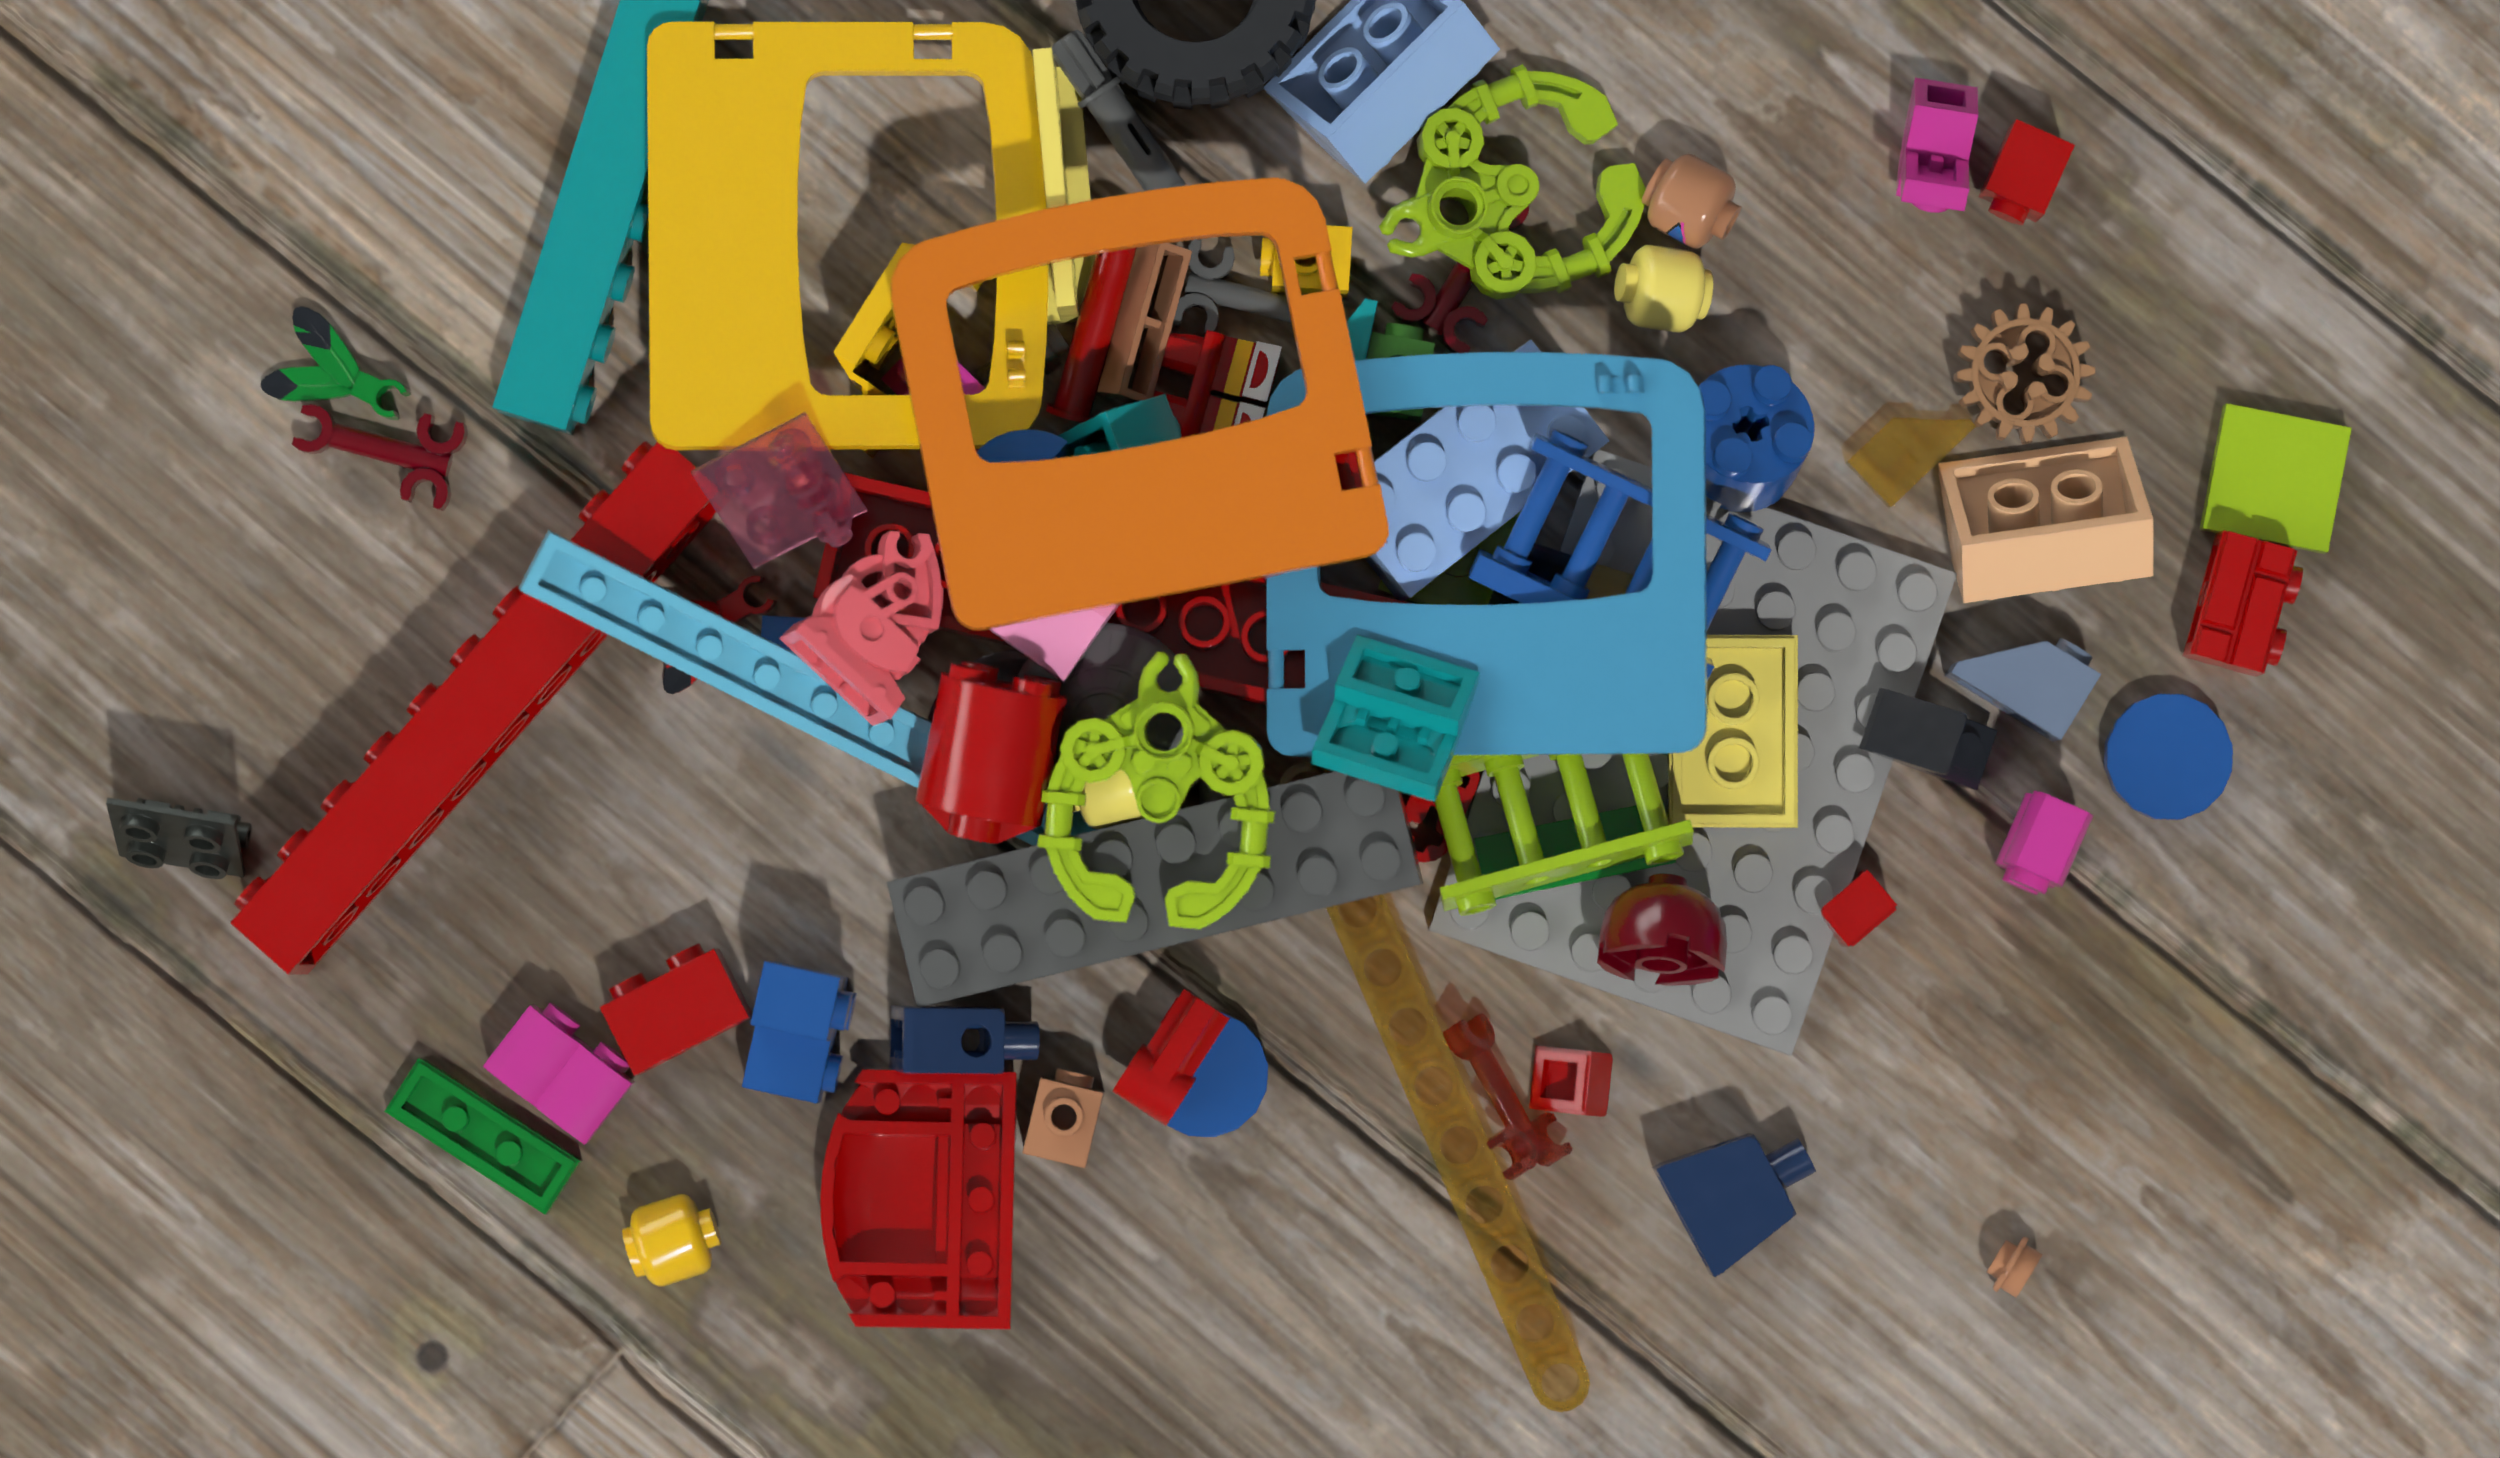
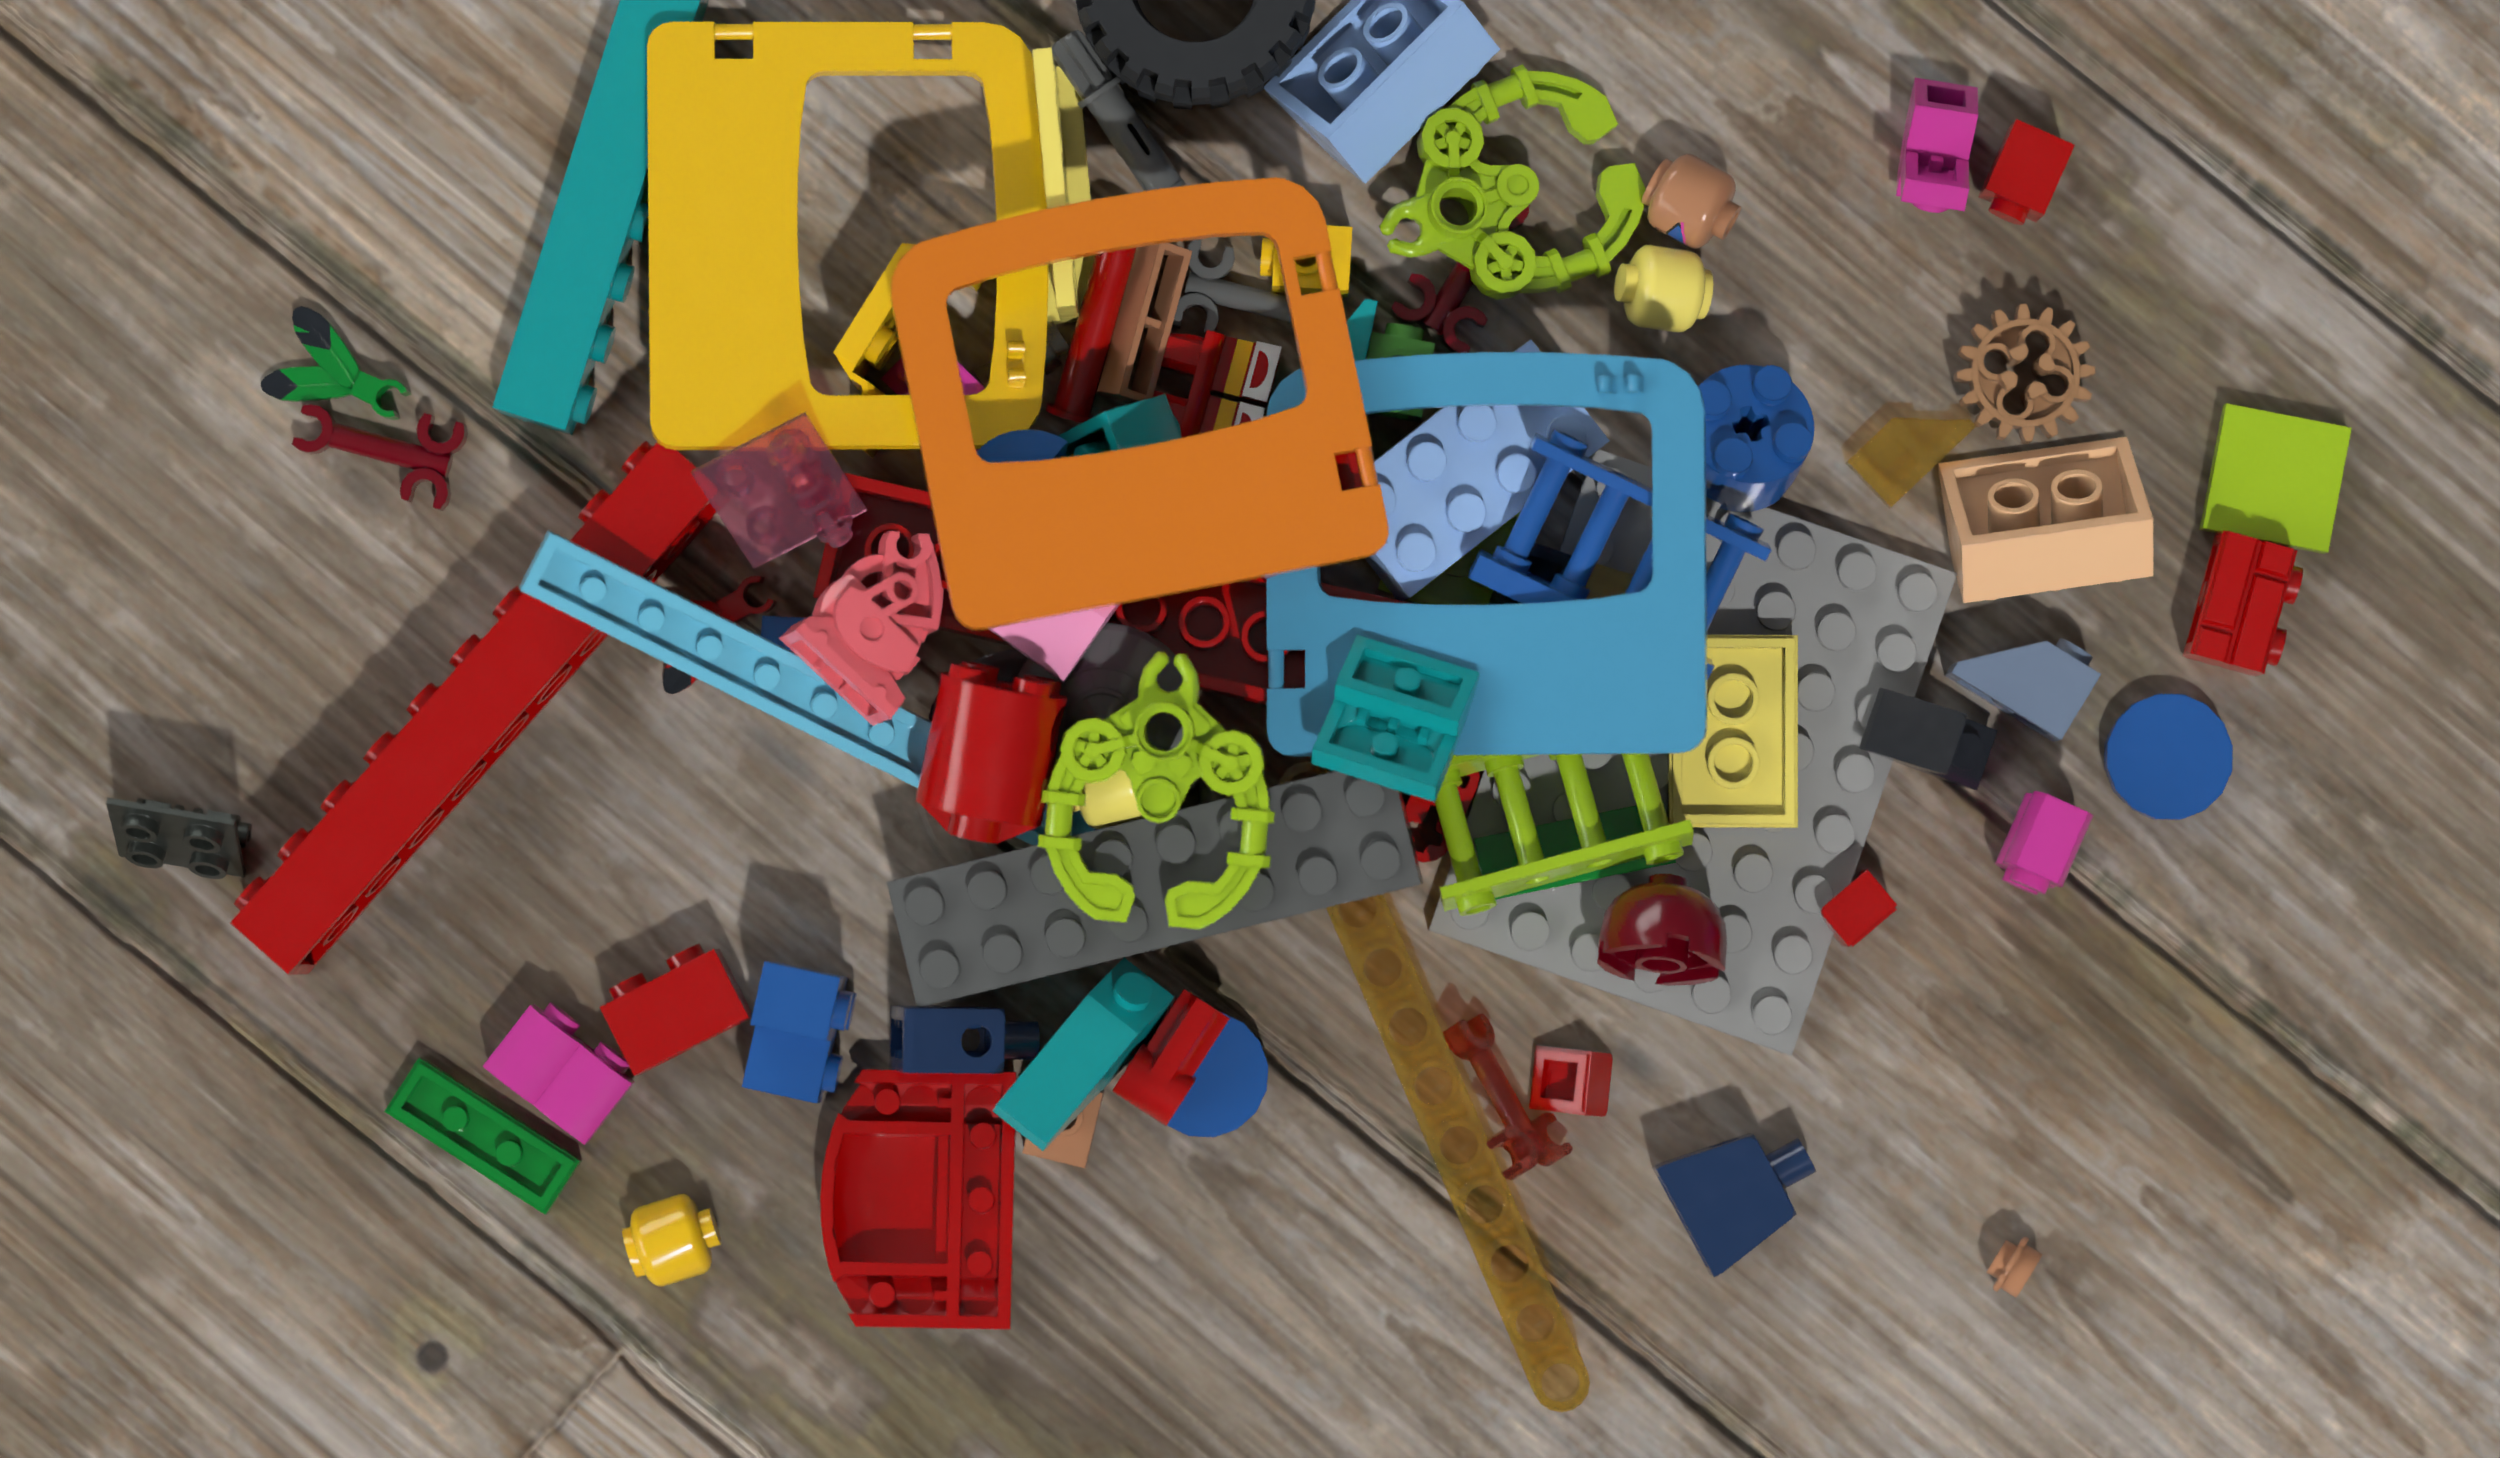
(1085, 1054): none -> teal slope

